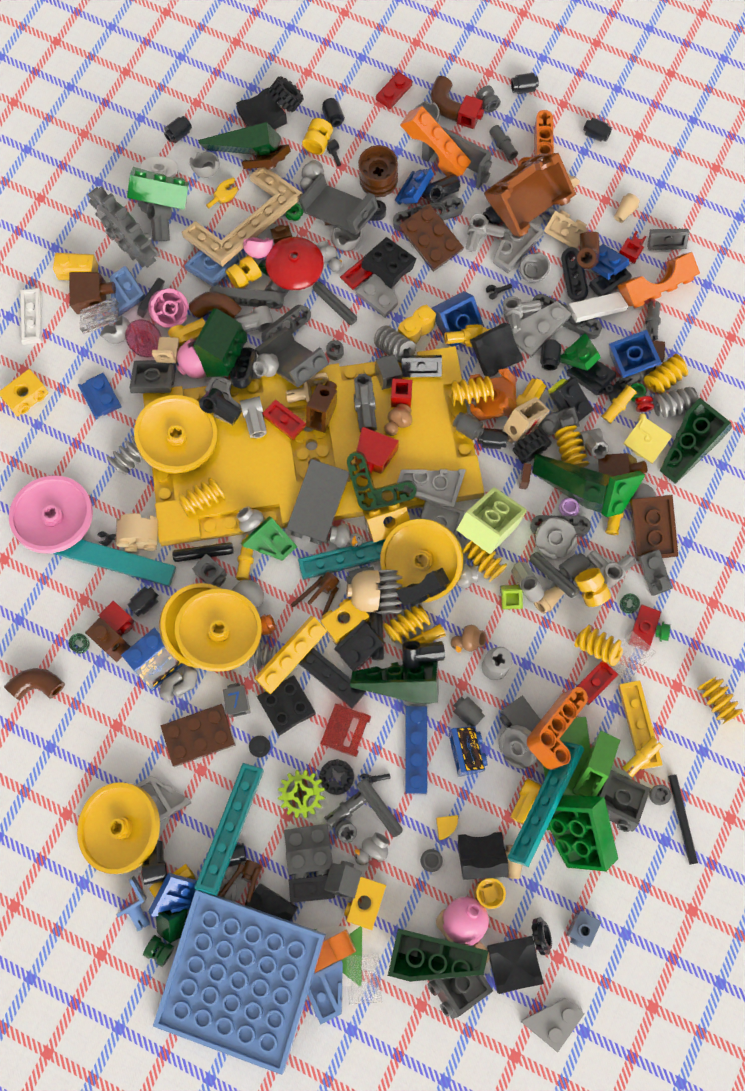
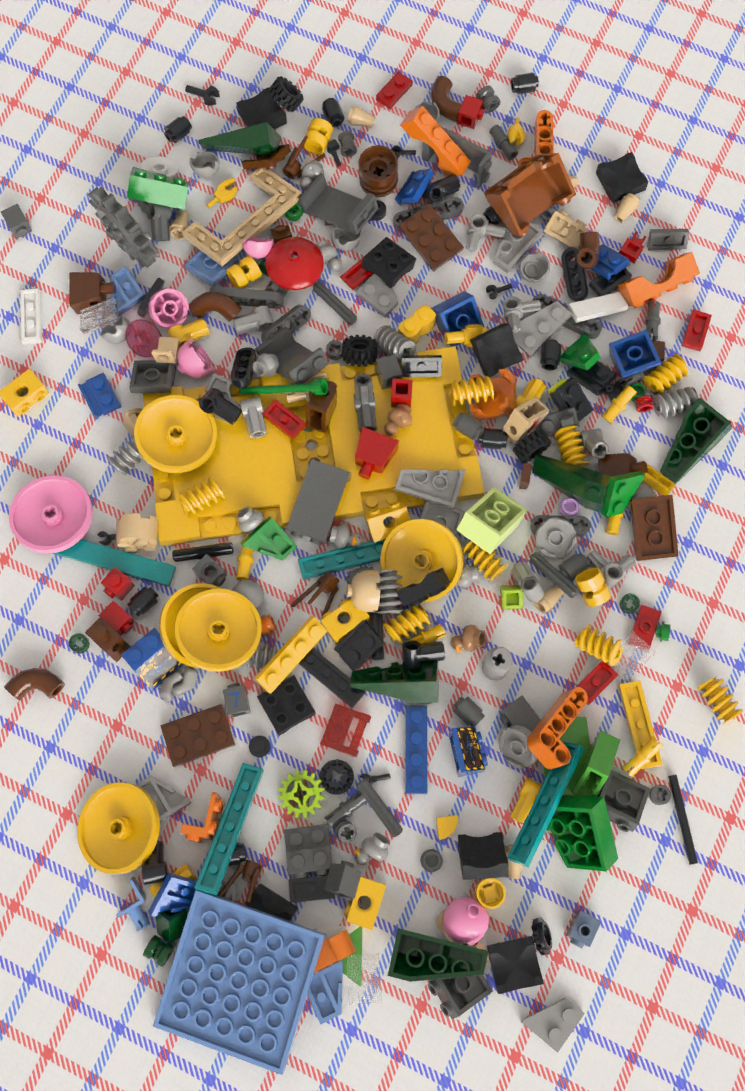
(16, 221): none -> dark grey brick
(71, 262): yellow brick -> none
(117, 584): none -> red brick
(130, 419): none -> tan tile
(179, 225): none -> tan cone
(196, 833): none -> orange bracket
(211, 91): none -> black bar
(220, 344): dark green slope -> none
(293, 166): none -> reddish brown plant
(318, 386): none -> green piece
(348, 148): none -> dark grey bush
(359, 350): none -> black tyre
(360, 117): none -> tan cone
(376, 493): dark green beam -> none
(398, 151): none -> black hand
(516, 133): none -> yellow hand
(597, 129): black brick -> none
(621, 177): none -> black brick
(647, 439): light yellow hat -> none
(655, 572): dark grey hinge -> none
(658, 481): none -> yellow tile
(696, 330): none -> red plate

